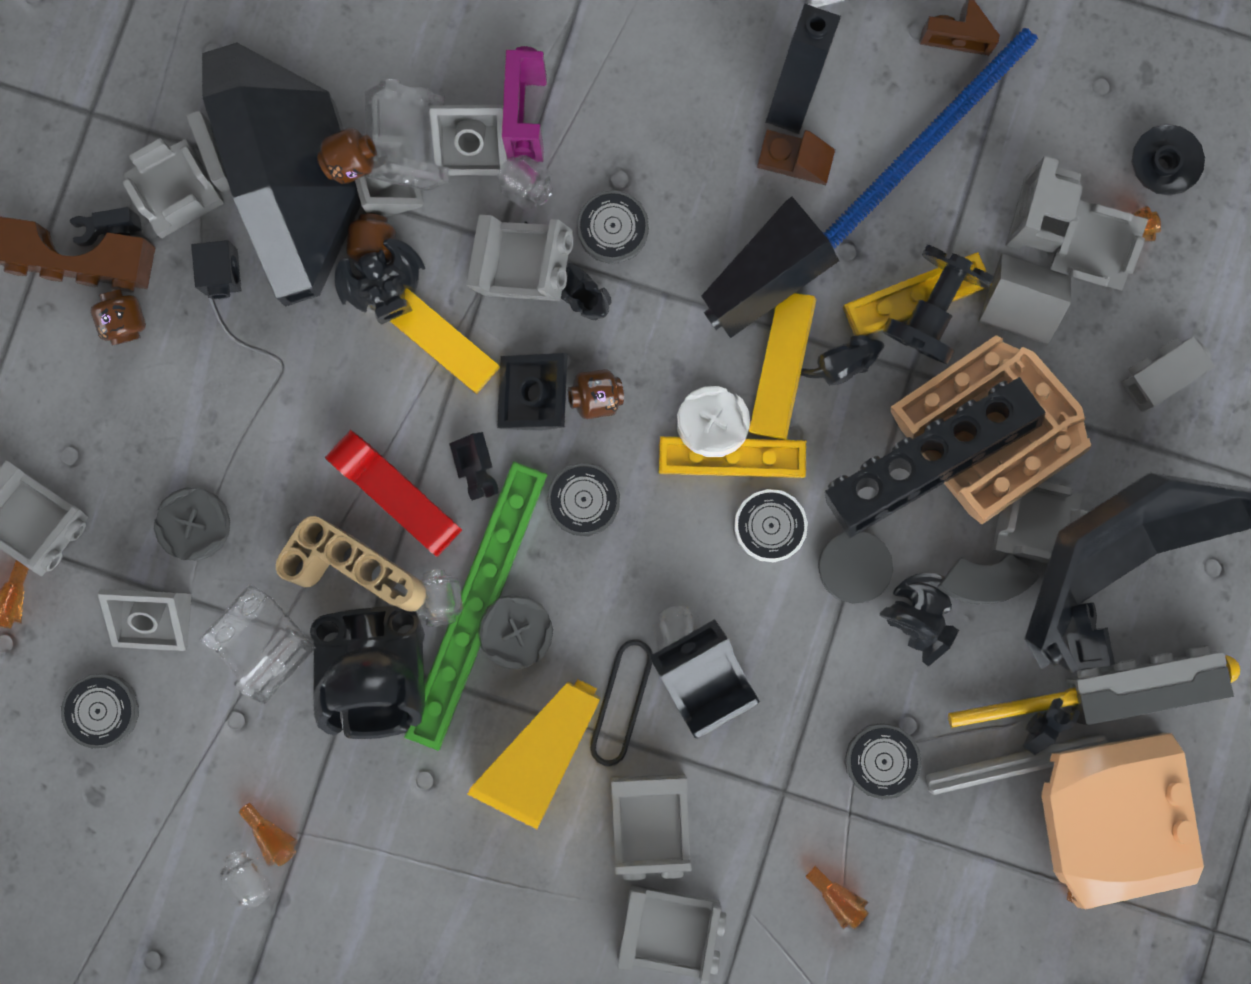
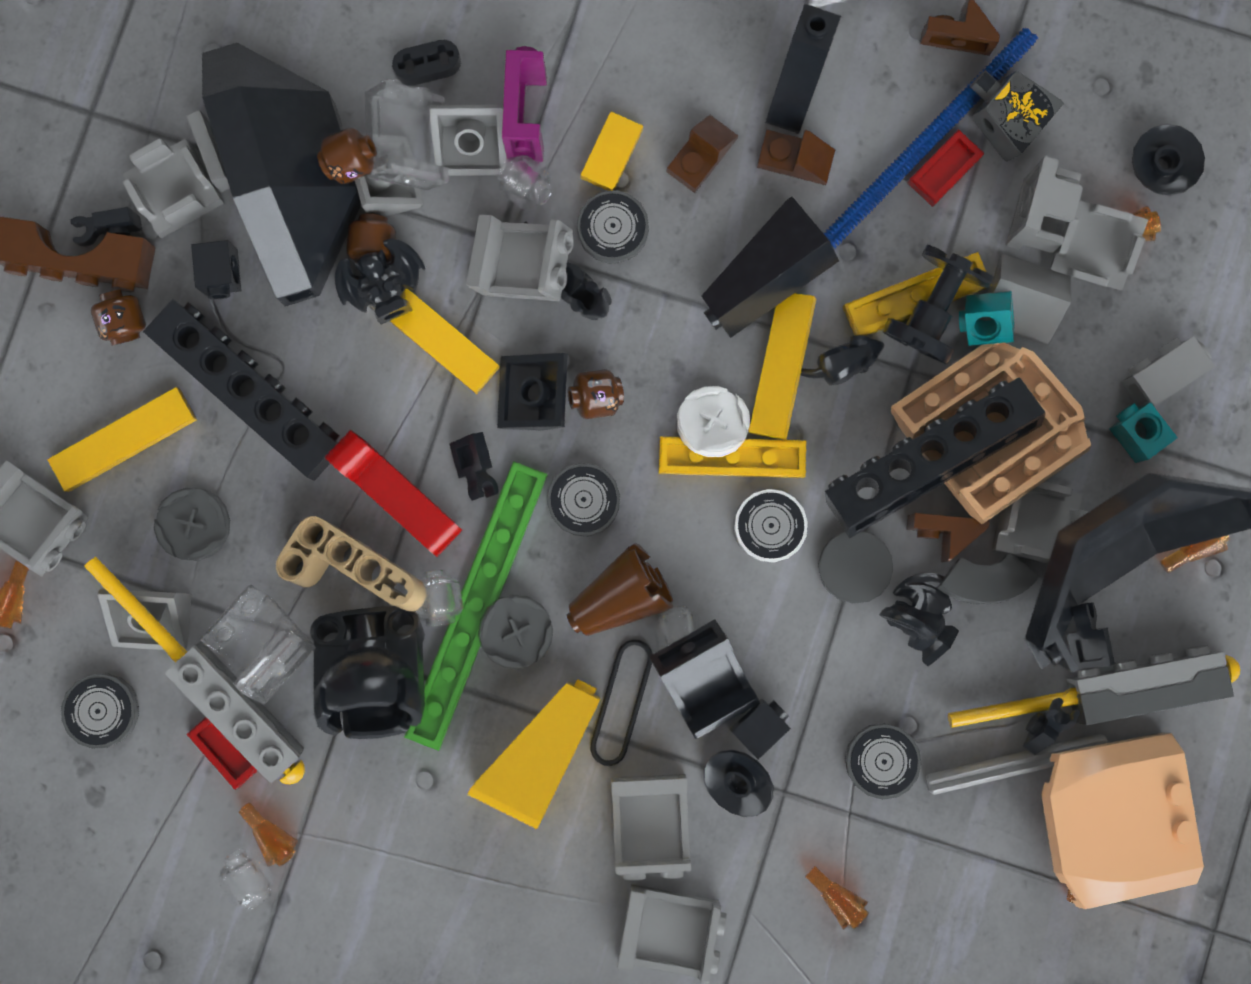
(122, 439): none -> yellow tile
(171, 332): none -> black brick
(212, 691): none -> light grey piece
(222, 753): none -> red tile
(427, 62): none -> black beam
(611, 152): none -> yellow tile
(621, 594): none -> reddish brown cone
(701, 153): none -> reddish brown slope
(738, 783): none -> black dish
(761, 727): none -> black brick
(945, 168): none -> red tile
(957, 531): none -> reddish brown slope
(993, 305): none -> teal brick
(1012, 111): none -> torso
(1157, 432): none -> teal brick
(1194, 552): none -> clear orange cone

